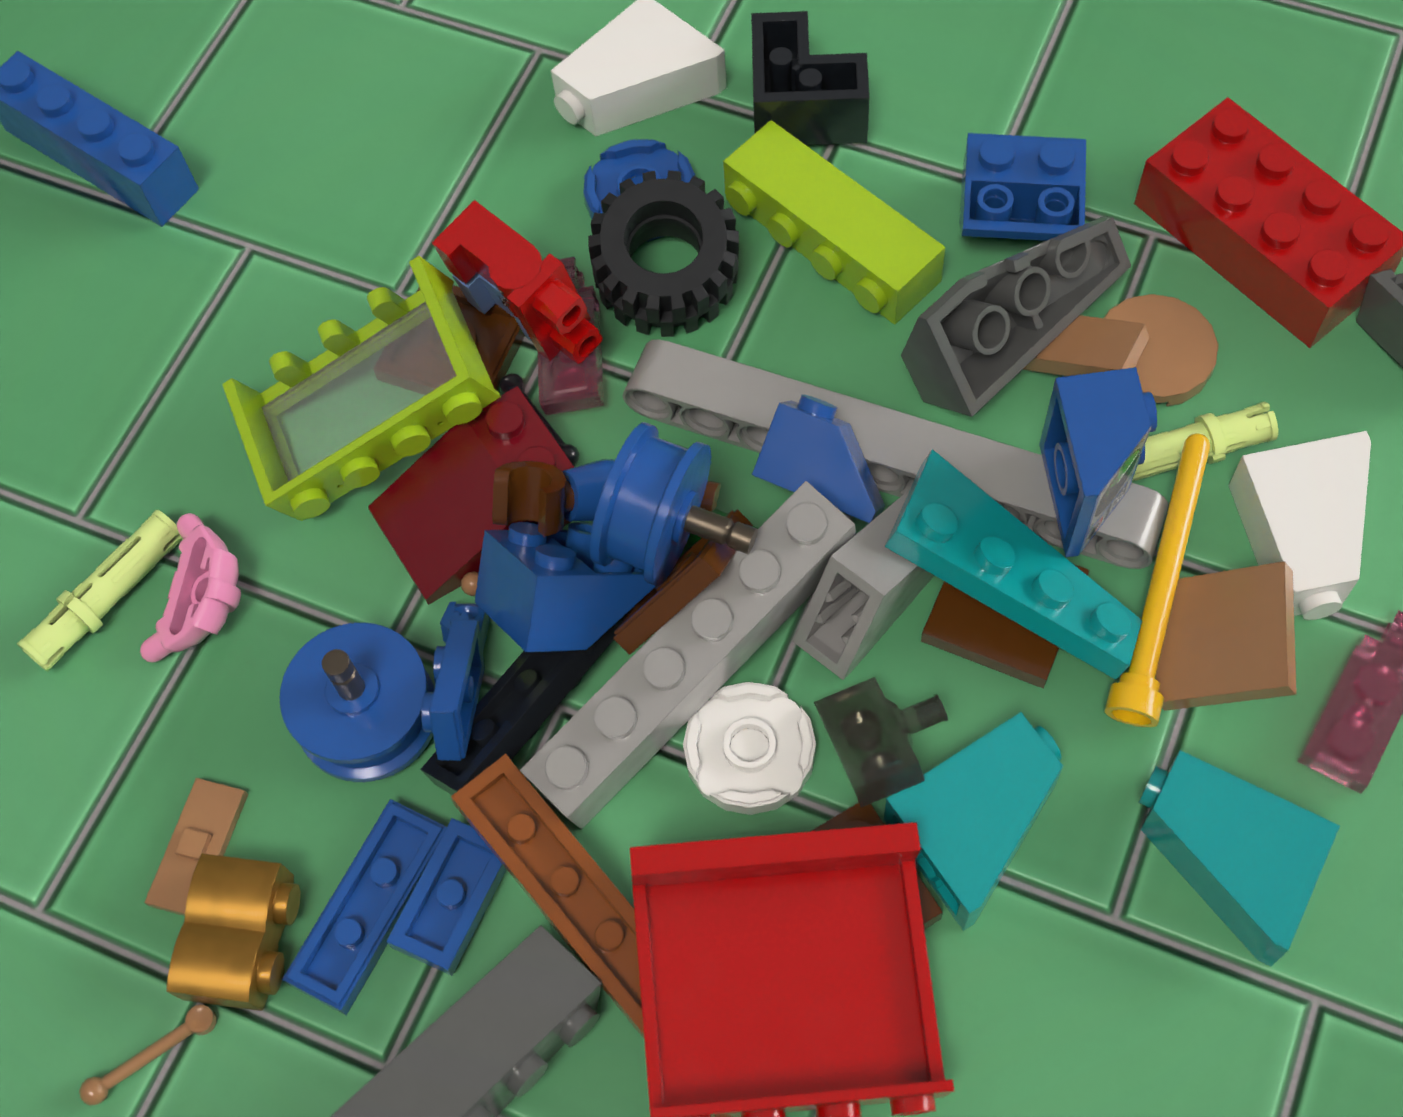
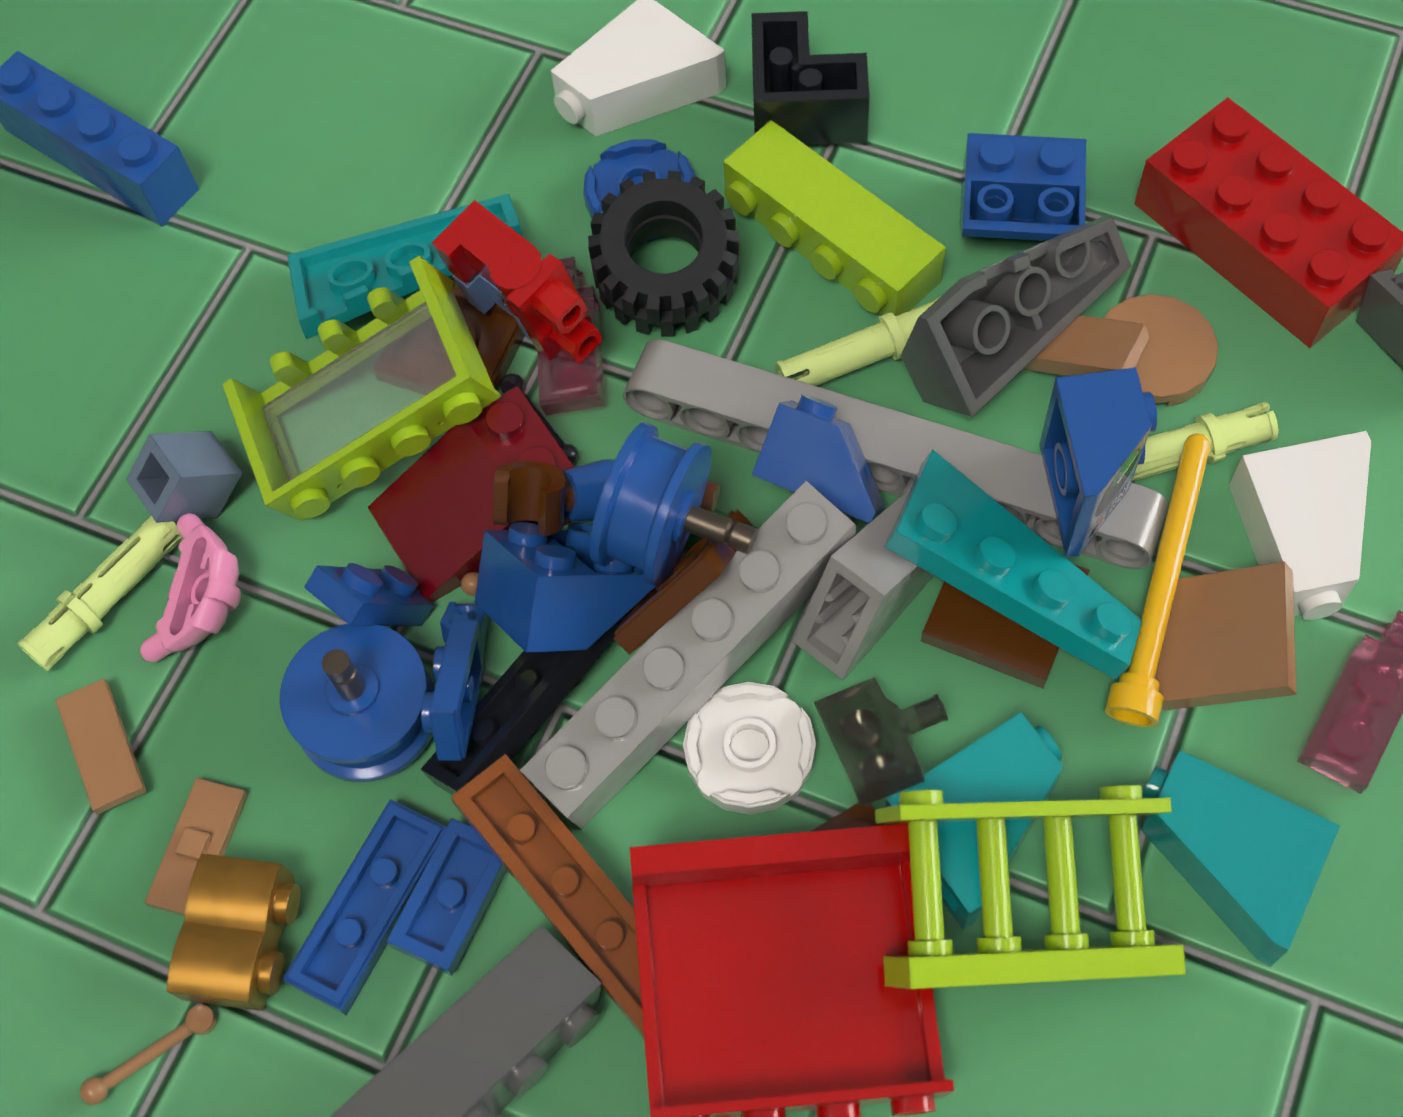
(100, 746): none -> medium nougat piece
(183, 475): none -> sand blue brick
(338, 276): none -> teal wing
(369, 595): none -> blue plate
(854, 350): none -> yellowish green pin
(999, 953): none -> lime fence

